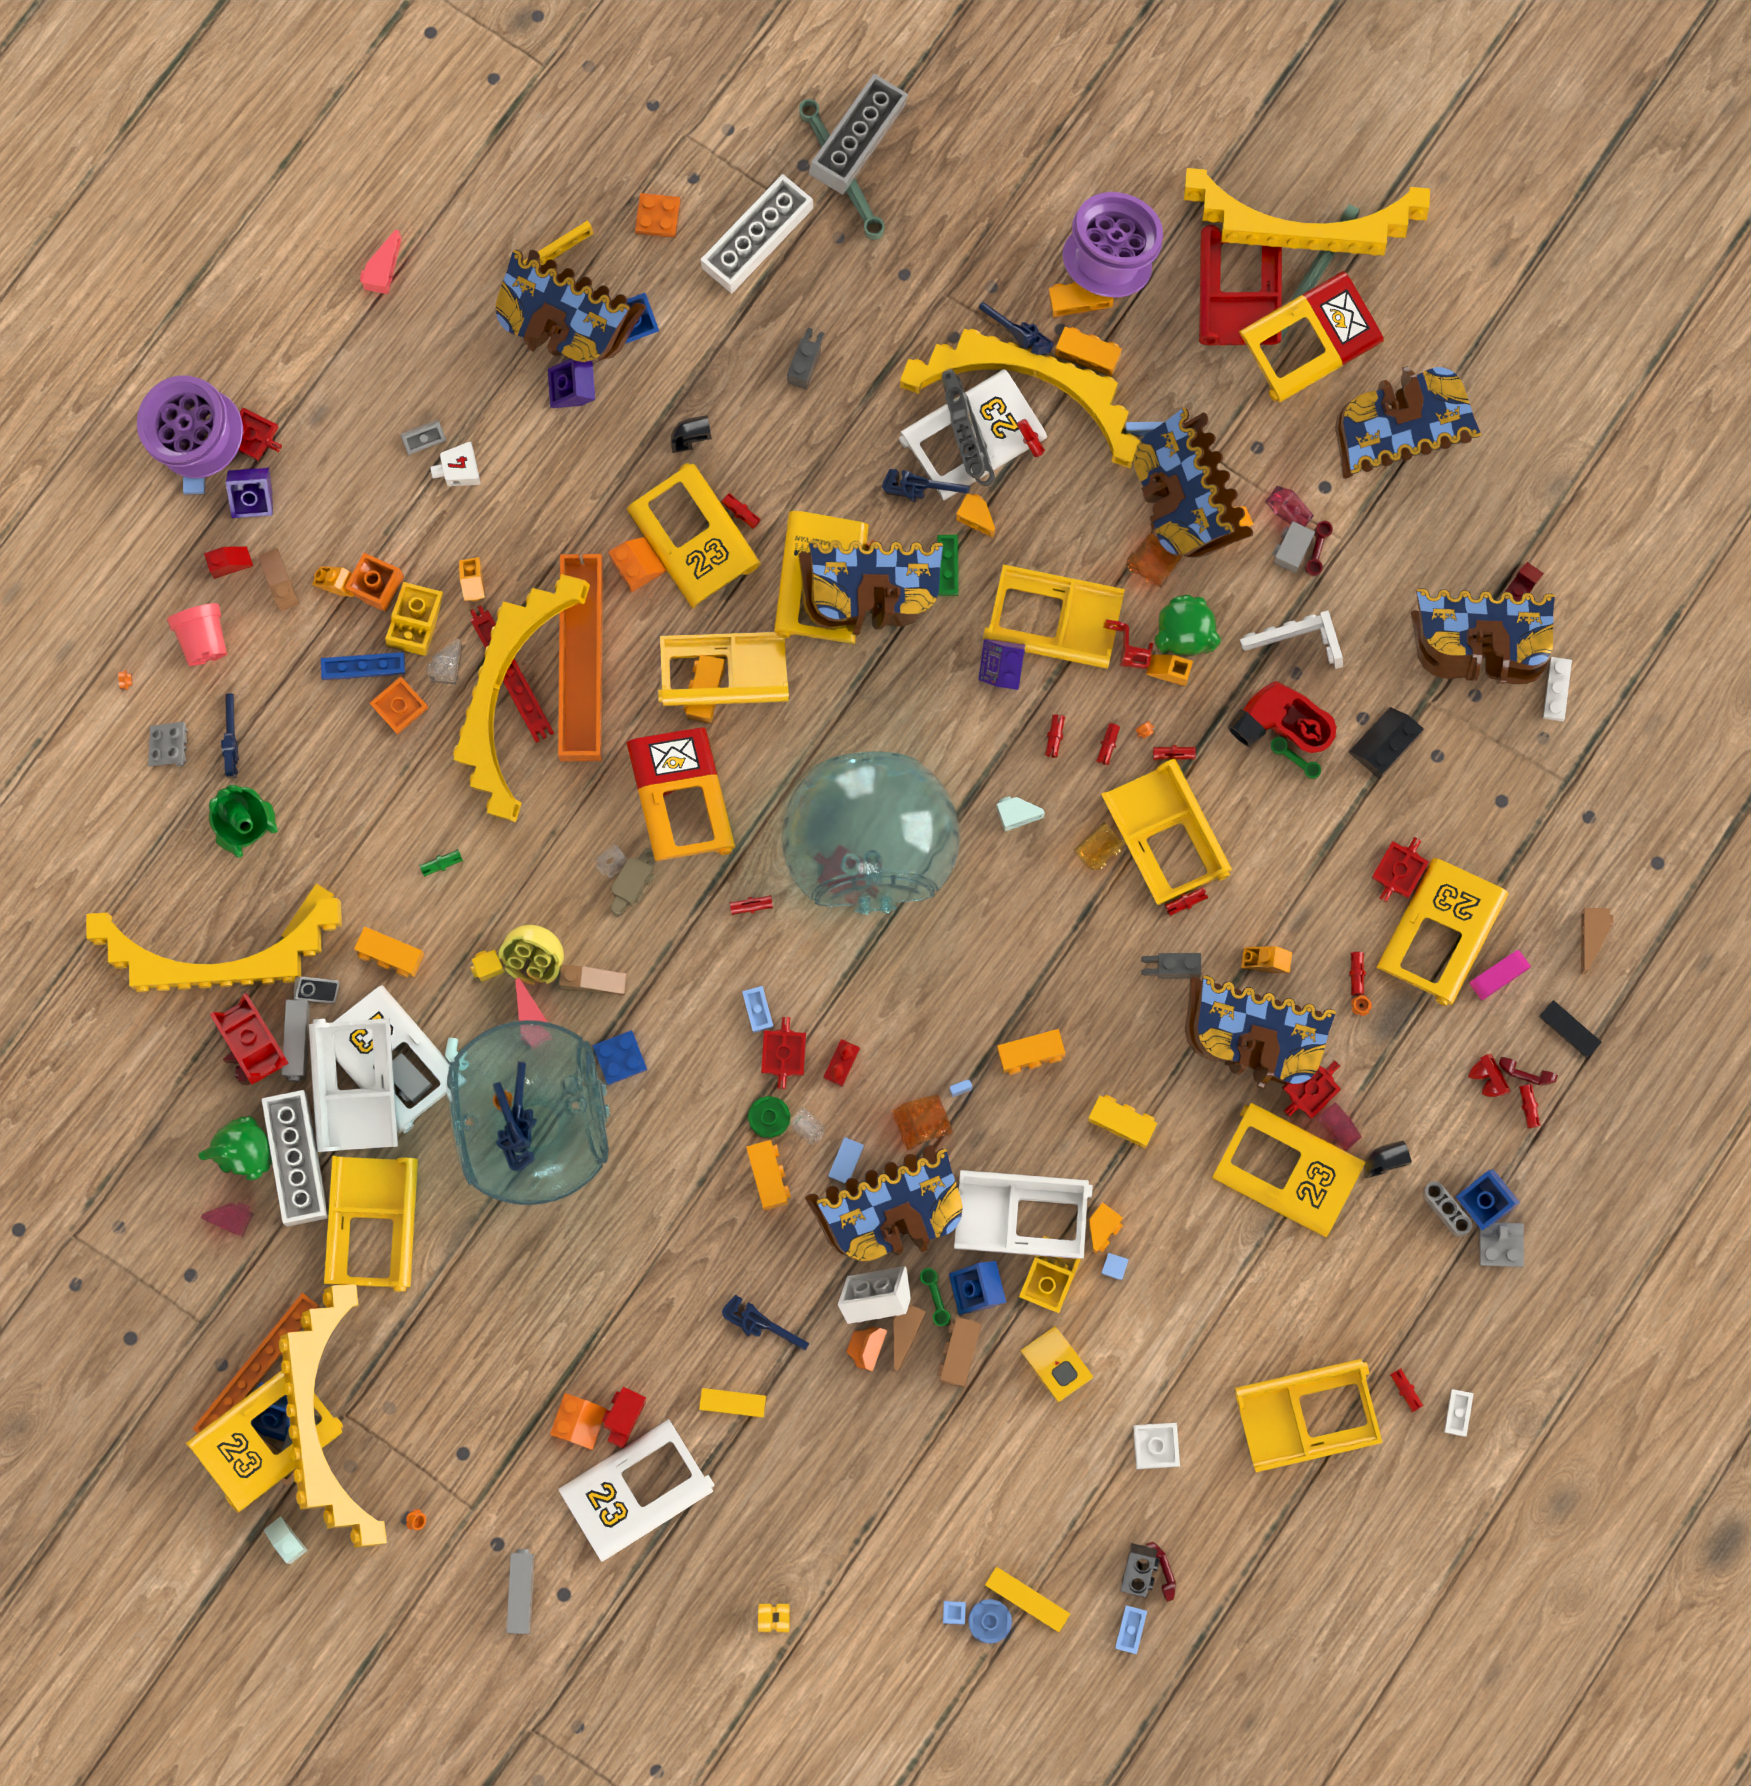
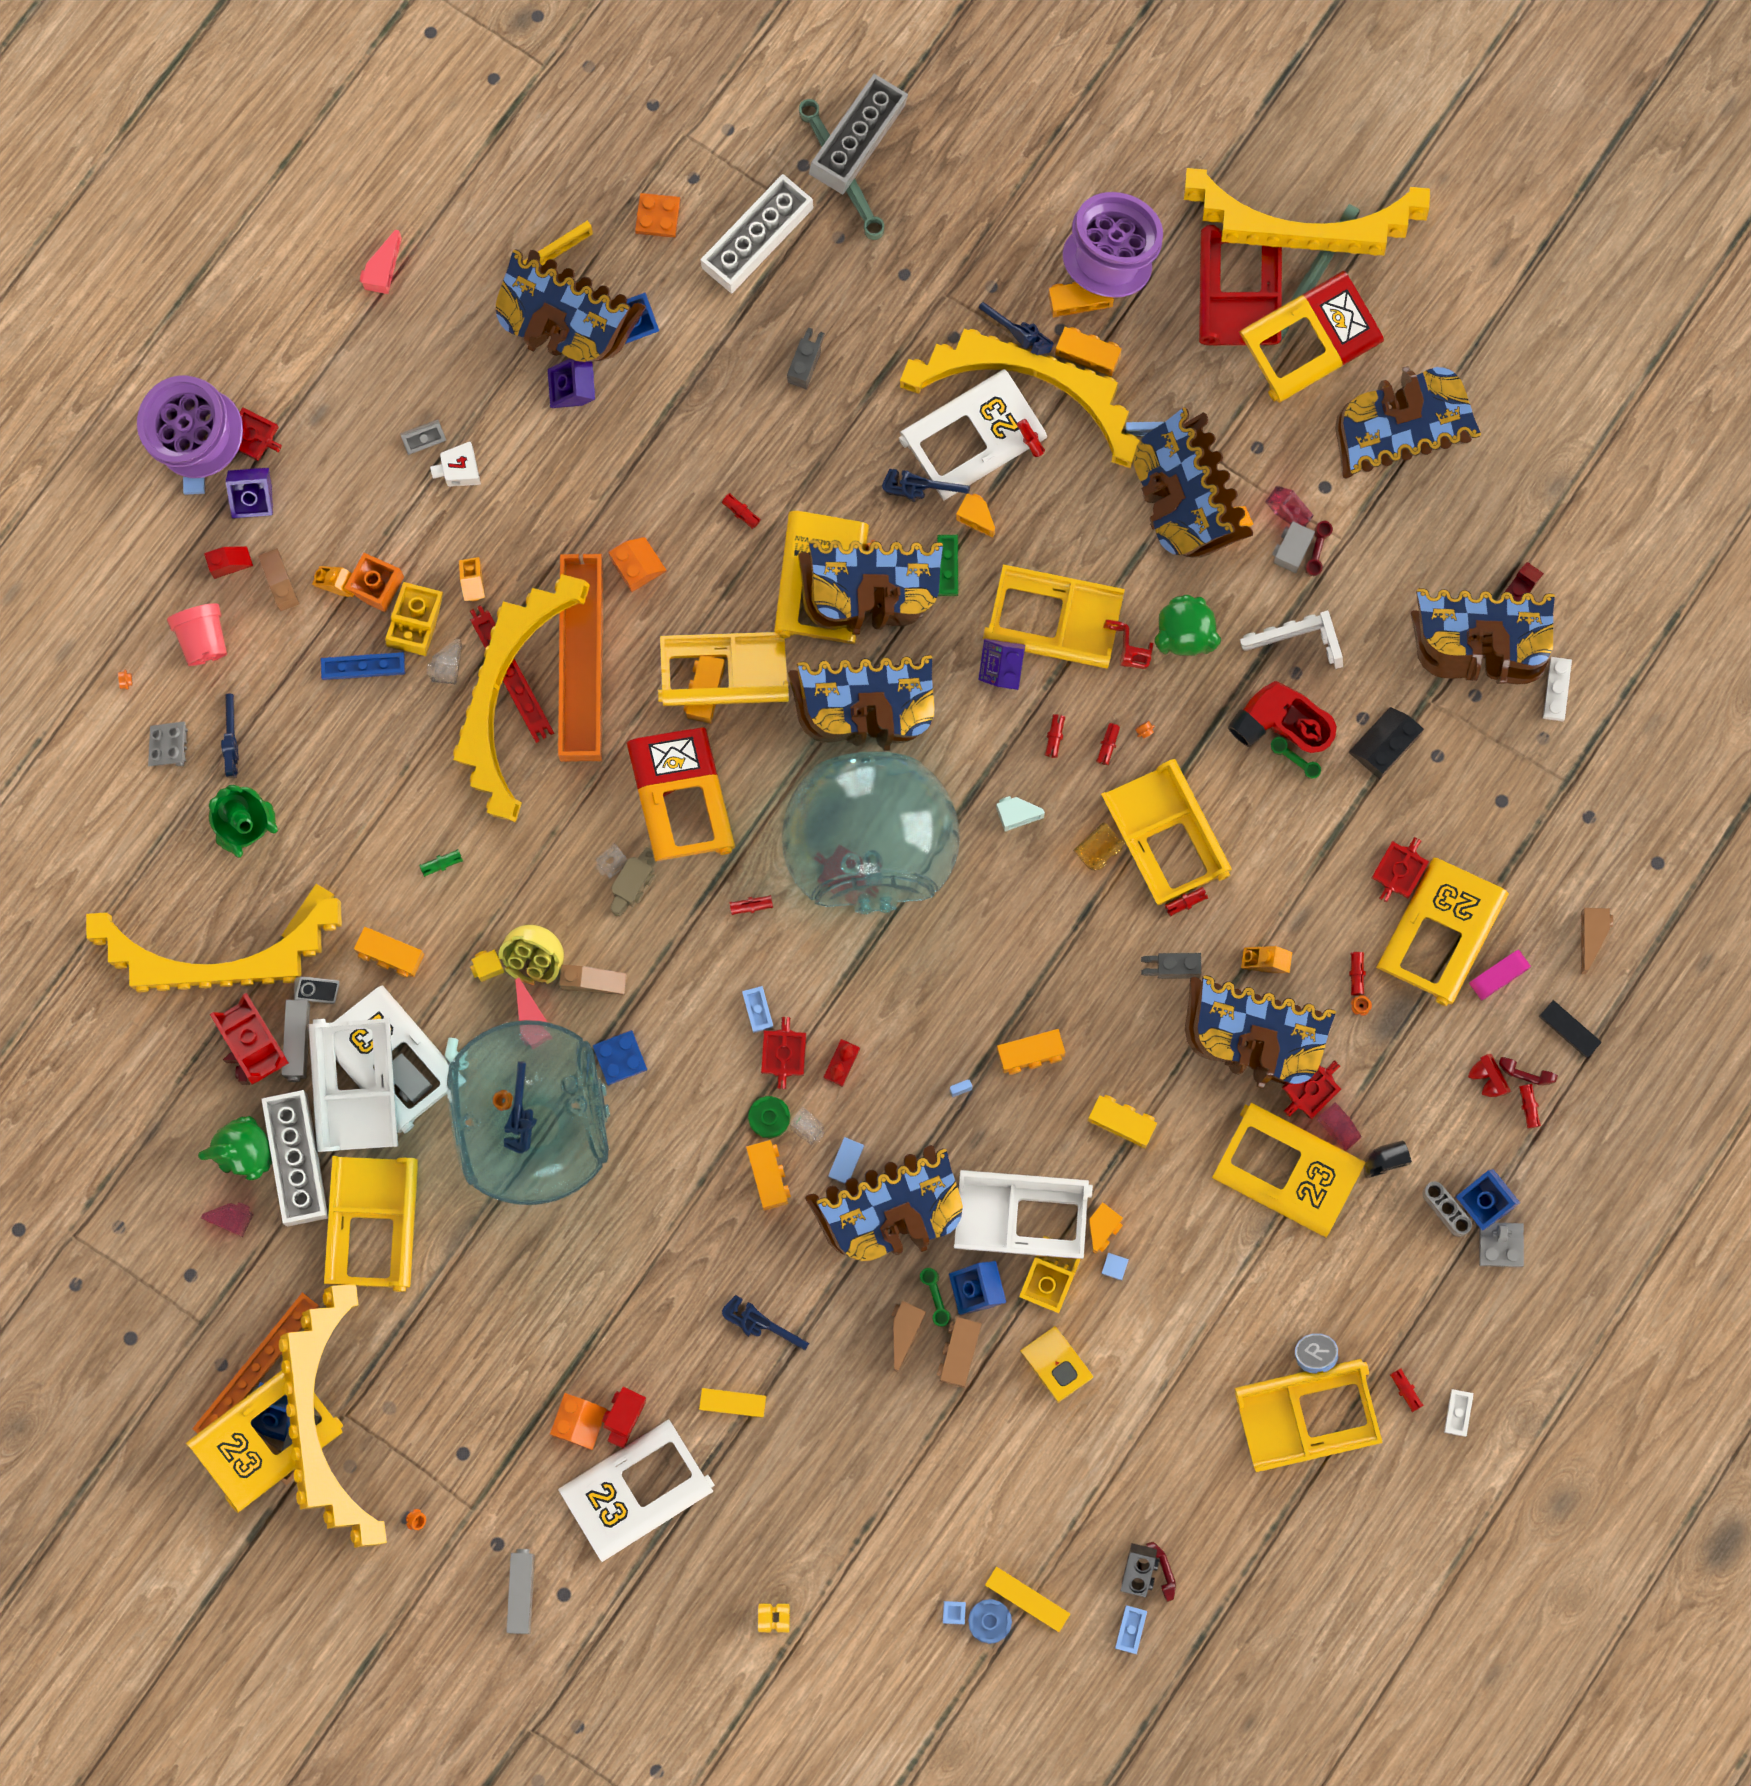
(285, 1540): light aqua slope -> none
(399, 705): orange plate -> none
(512, 1139): dark blue piece -> none
(688, 432): black brick -> none
(707, 559): yellow piece -> none
(864, 700): none -> animal
(865, 1347): orange slope -> none
(875, 1295): white slope -> none
(922, 1121): clear orange bracket -> none
(966, 429): dark grey piece -> none
(1152, 561): clear orange bracket -> none
(1156, 1446): white tile -> none
(1170, 668): light orange slope -> none
(1174, 752): red pin -> none
(1316, 1353): none -> tile

